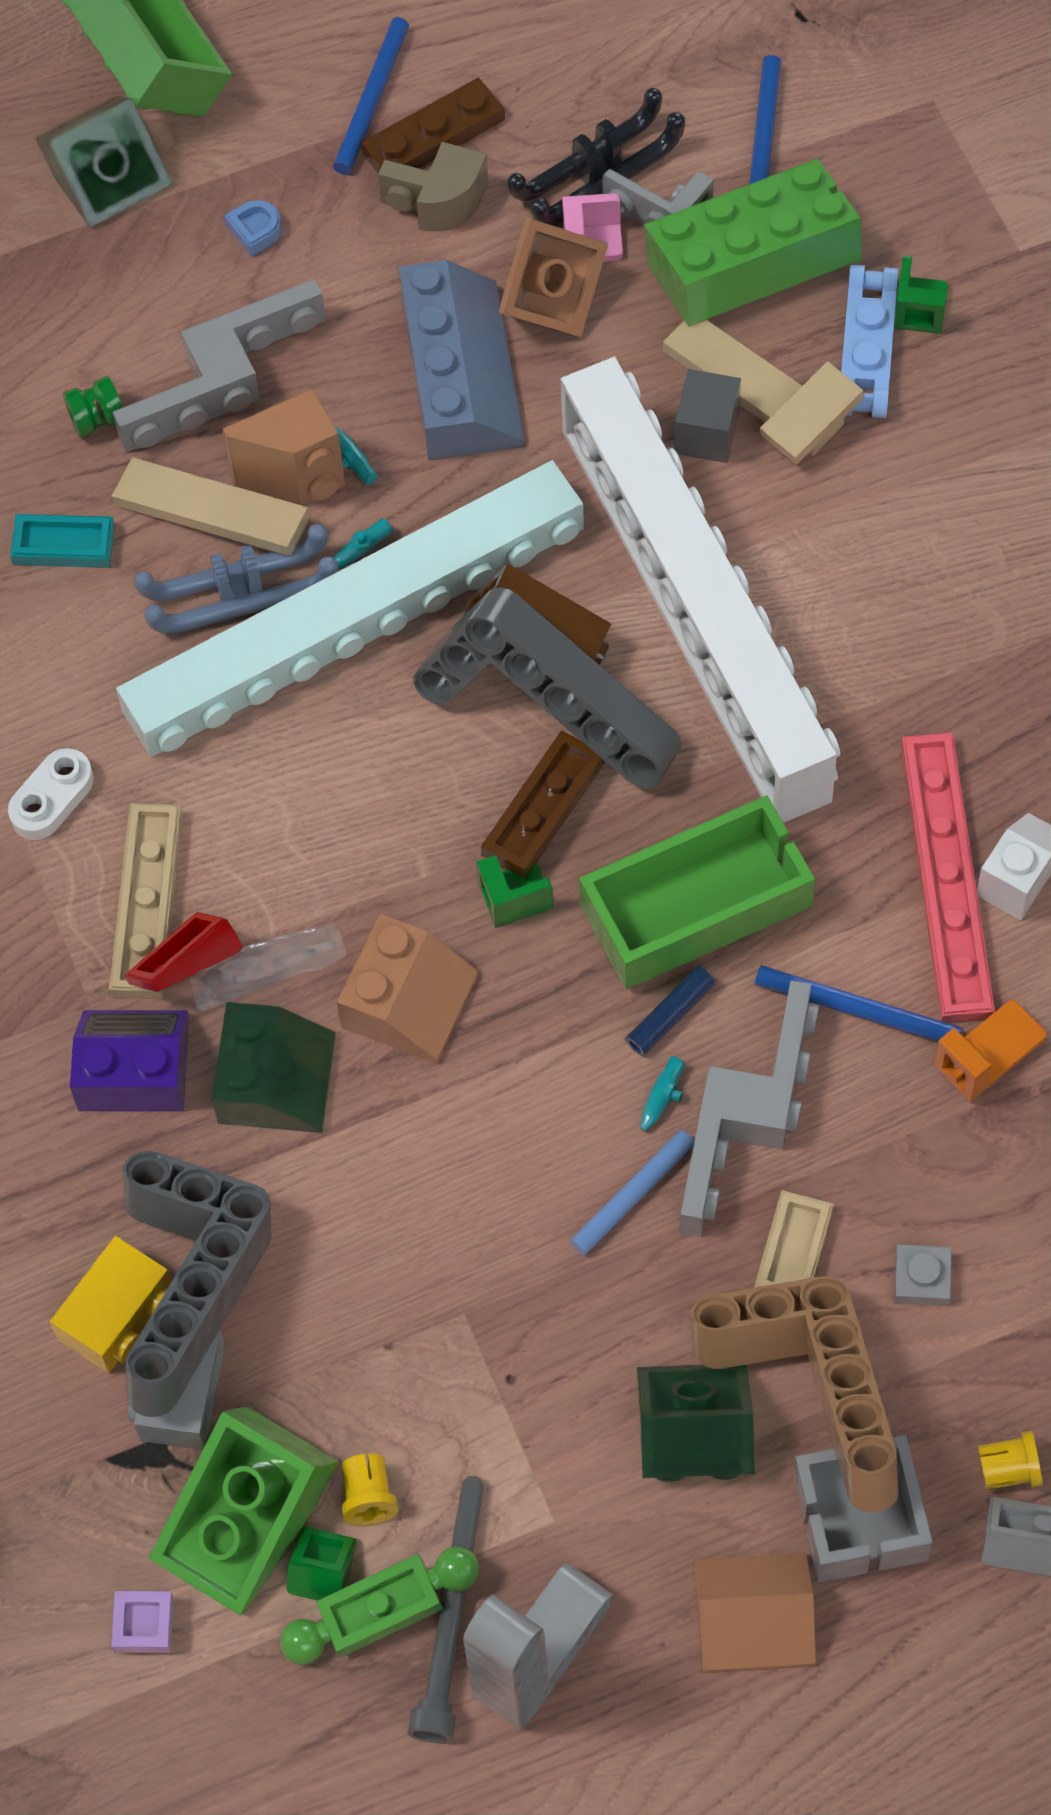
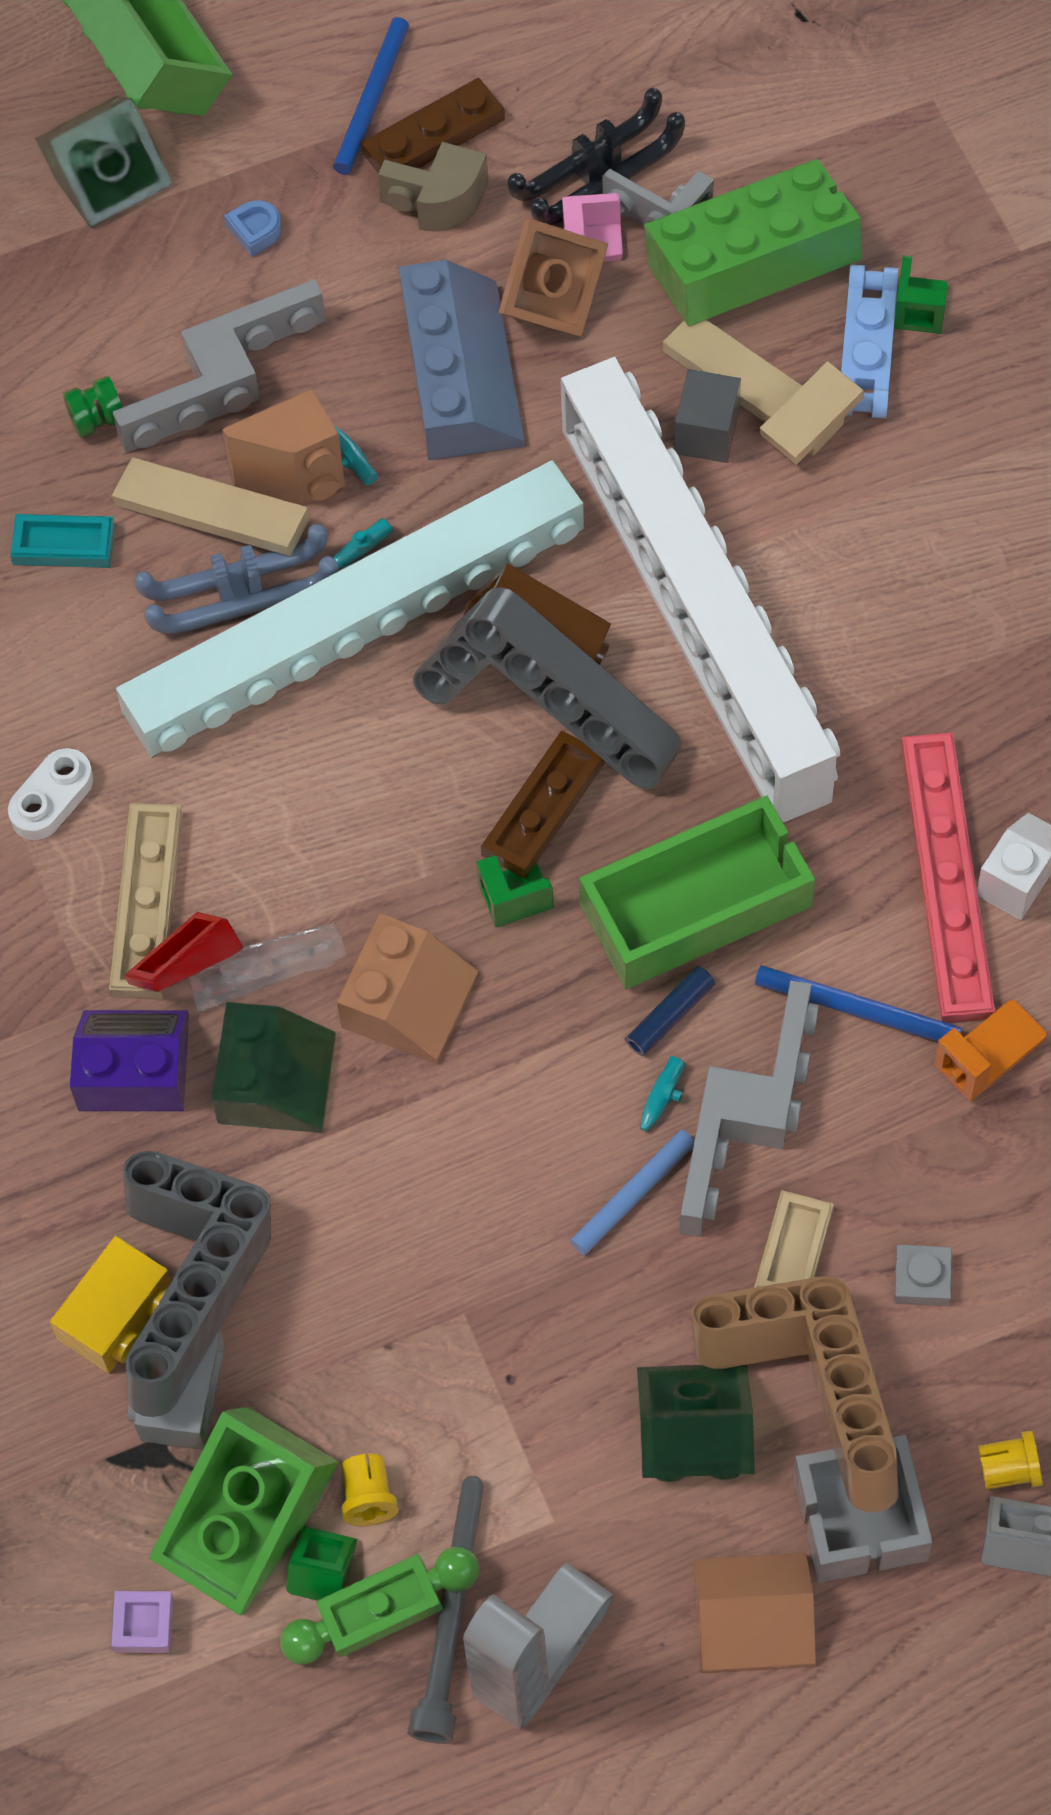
(765, 118): blue bar -> none

